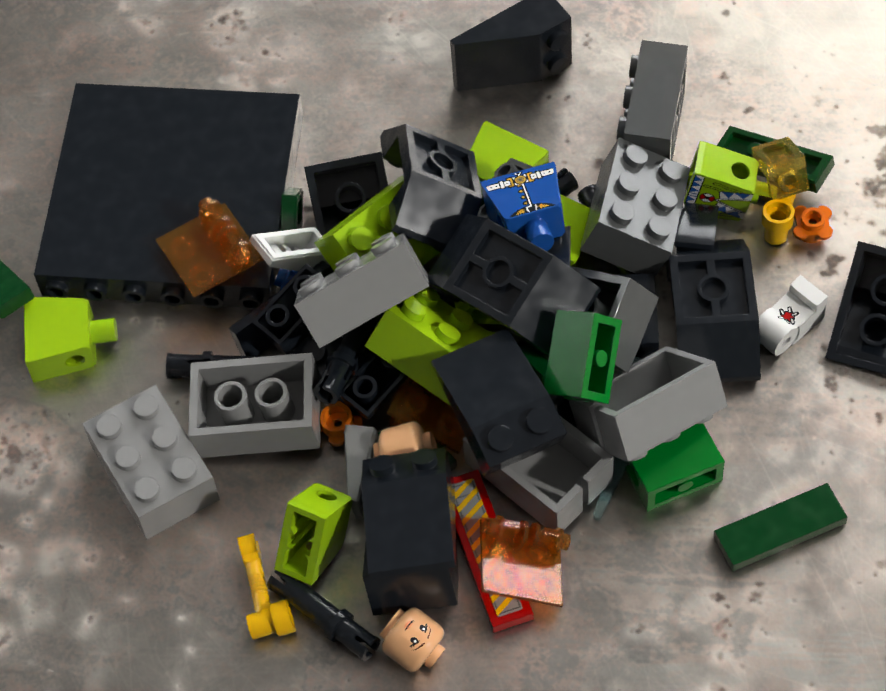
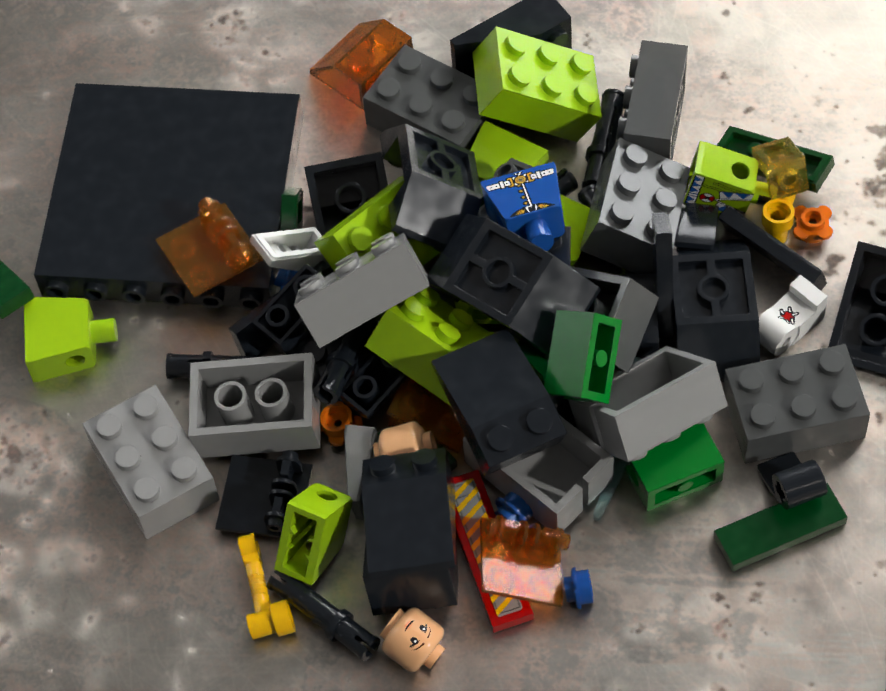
(259, 493): none -> black hinge
(360, 59): none -> clear orange slope
(427, 97): none -> dark grey brick
(513, 507): none -> blue plate
(536, 84): none -> lime brick
(579, 587): none -> blue plate
(604, 135): none -> black pin
(663, 273): none -> black tile
(771, 247): none -> black tile
(793, 481): none -> black panel
(795, 403): none -> dark grey brick

